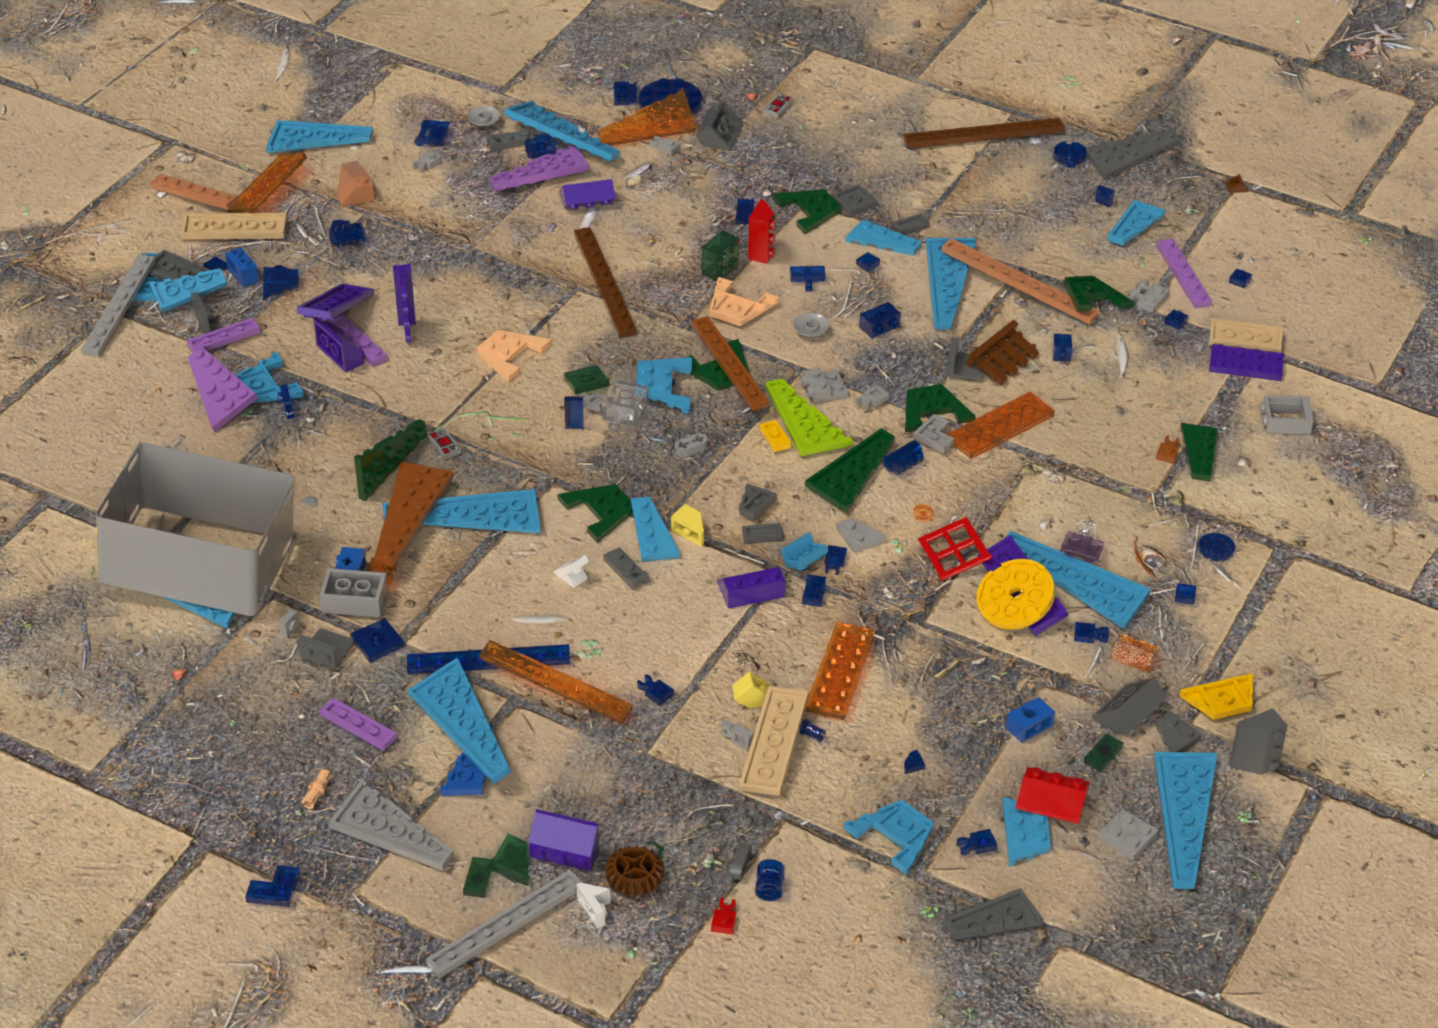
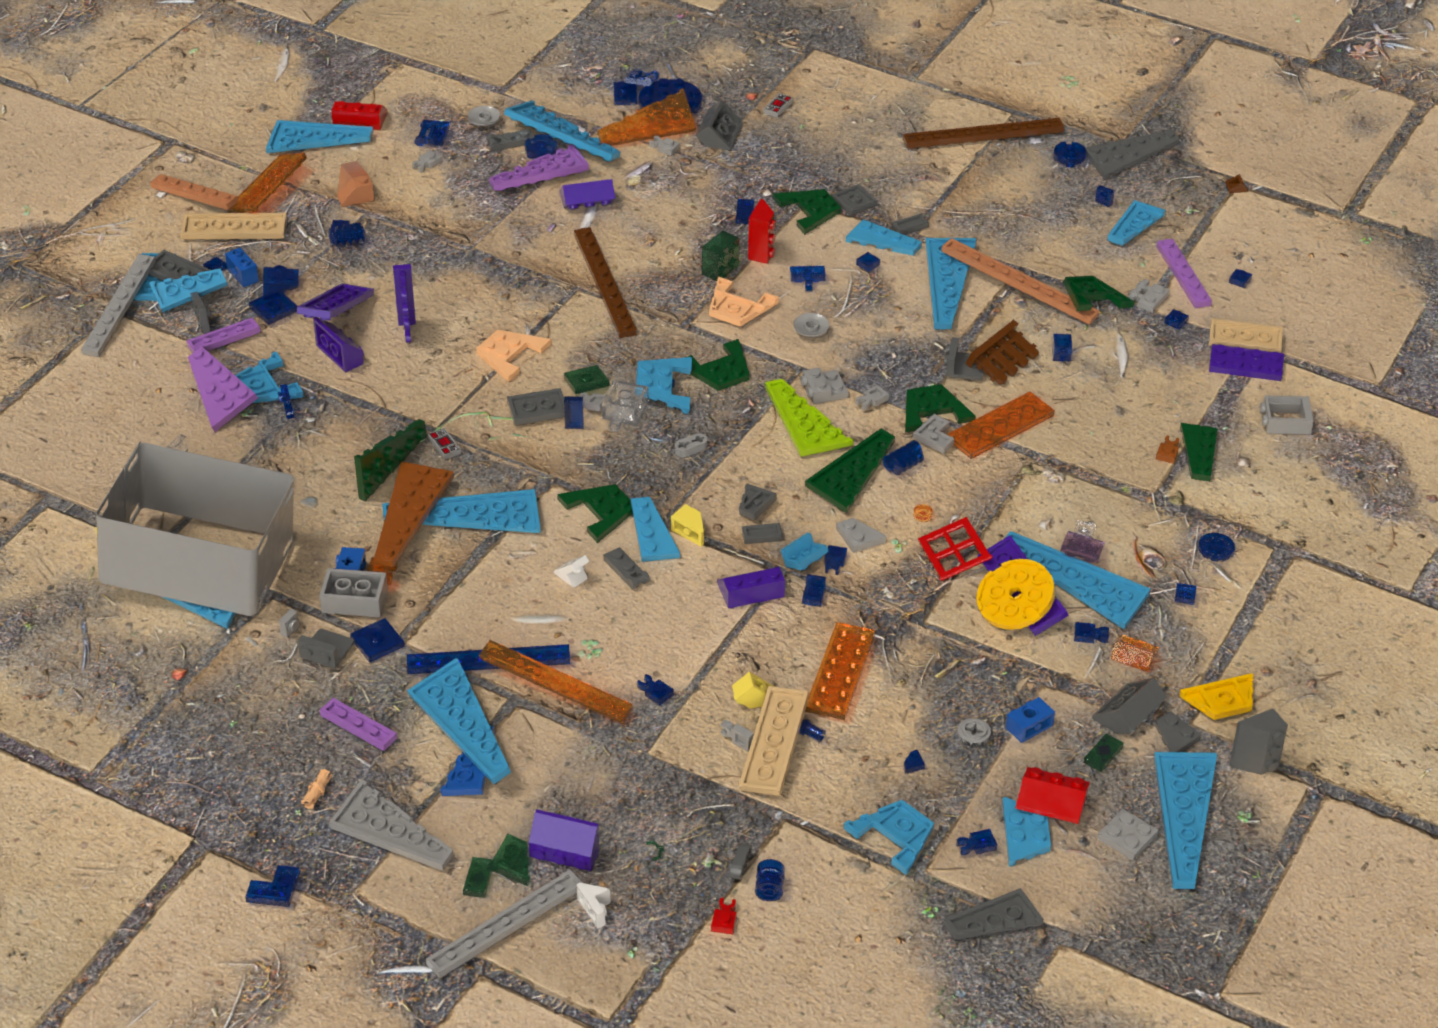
(273, 306): none -> clear blue plate
(358, 114): none -> red slope
(372, 352): medium lavender plate -> none
(536, 406): none -> dark grey plate
(635, 877): reddish brown gear -> none
(642, 78): none -> clear blue plate
(730, 363): dark orange plate -> none
(774, 435): yellow plate -> none
(879, 320): clear blue brick -> none
(967, 726): none -> light grey gear

